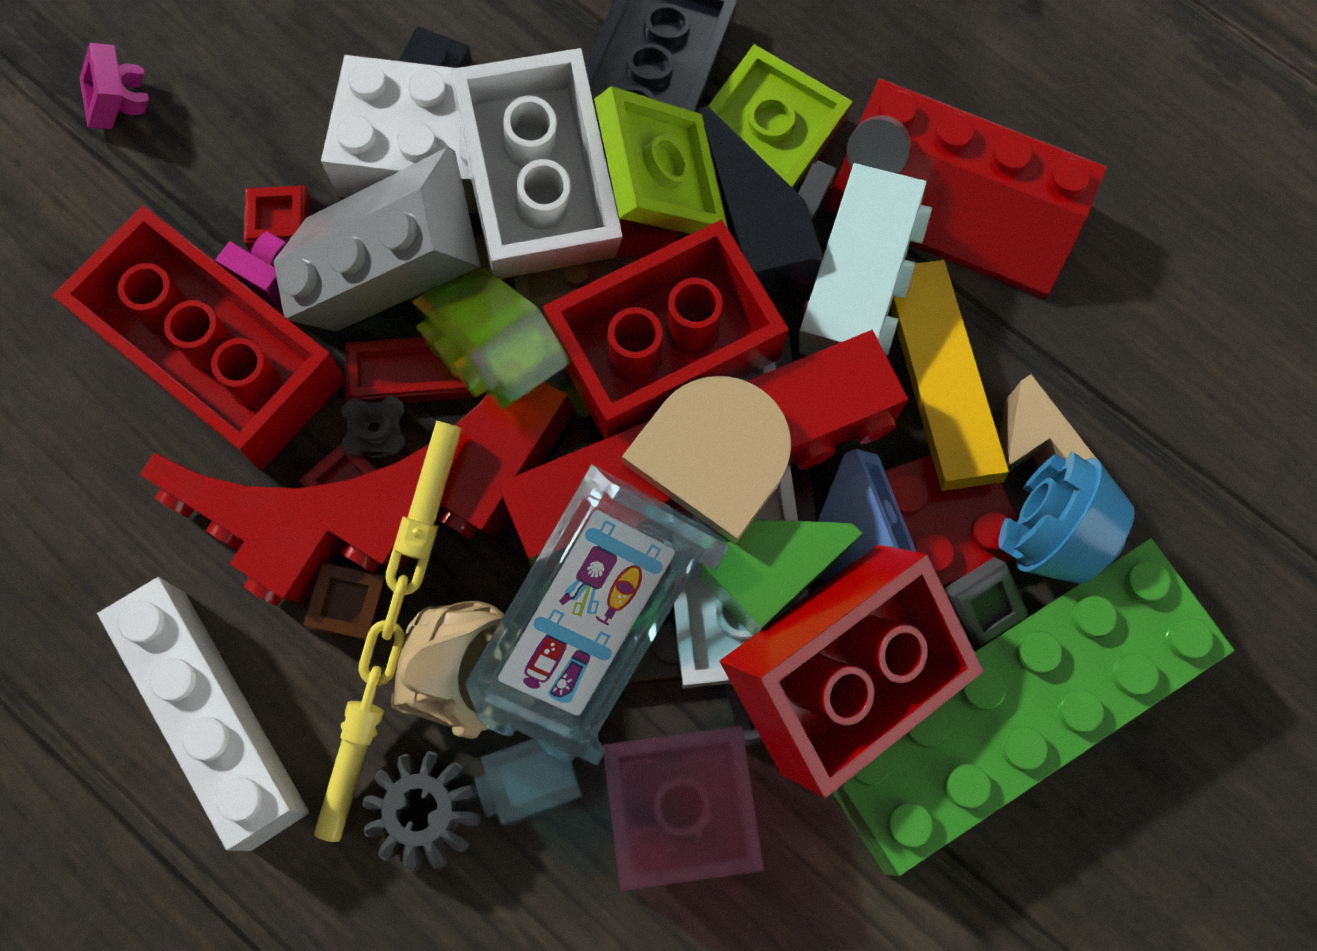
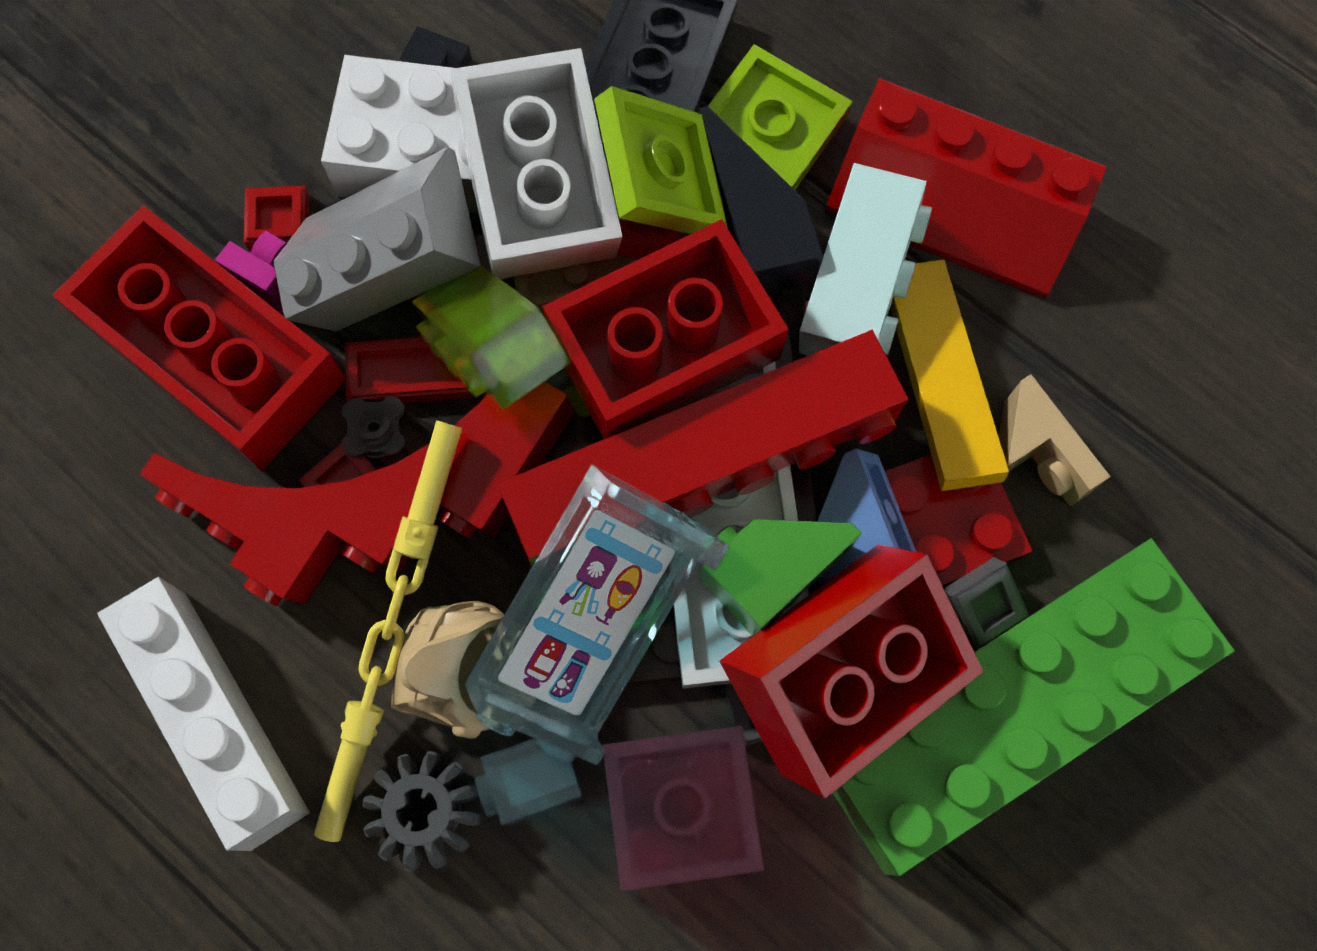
(105, 84): dark pink tile -> none
(345, 602): reddish brown plate -> none
(715, 451): tan tile -> none
(817, 188): dark grey tile -> none
(880, 144): dark grey tile -> none
(1069, 522): dark azure cone -> none

